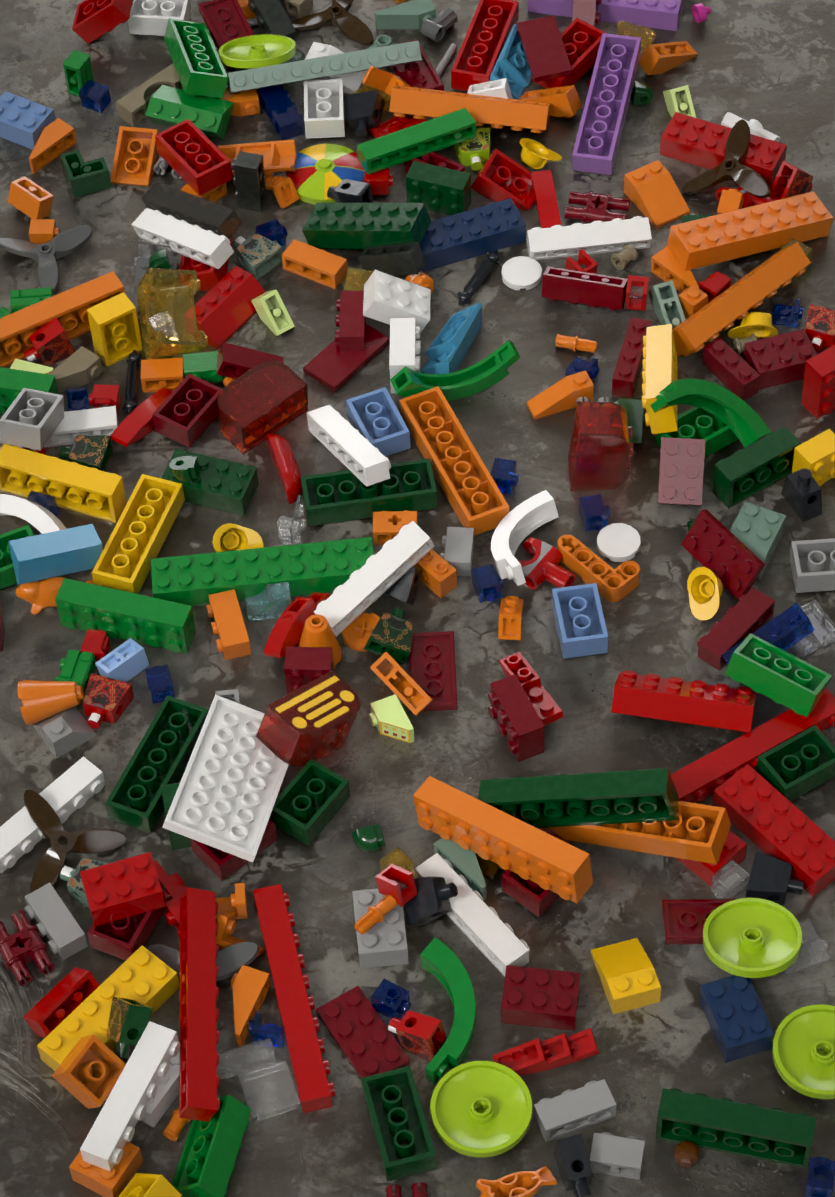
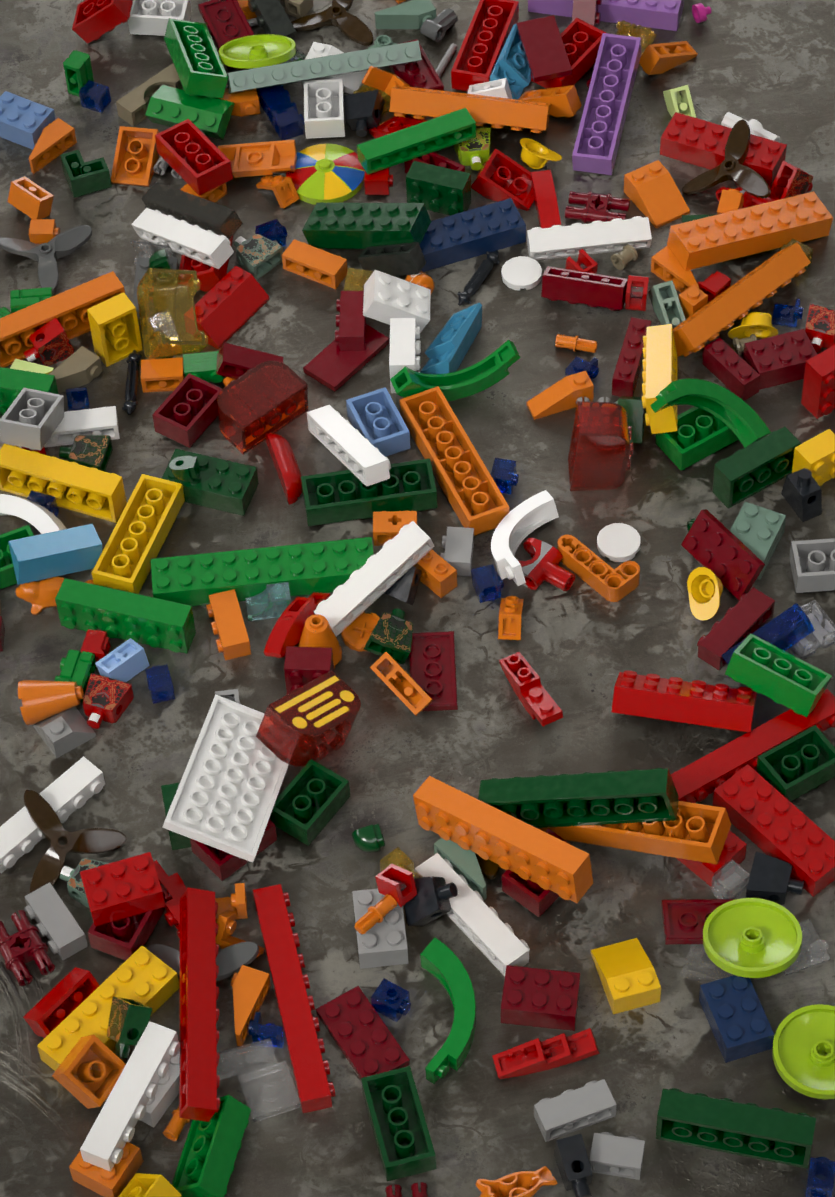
(105, 396): red window -> none
(140, 420): red slope -> none
(156, 762): dark green brick -> none
(236, 537): yellow piece -> none
(249, 181): pearl dark grey brick -> none
(273, 312): yellowish green slope -> none
(290, 528): clear hinge -> none
(351, 192): black torso -> none
(391, 719): yellowish green slope -> none
(419, 1034): red torso -> none
(481, 1109): lime dish -> none
(516, 718): dark red brick -> none
(579, 620): medium blue brick -> none
(593, 512): clear blue brick -> none
(641, 93): dark green piece -> none
(681, 471): brick -> none
(686, 1154): reddish brown tile -> none

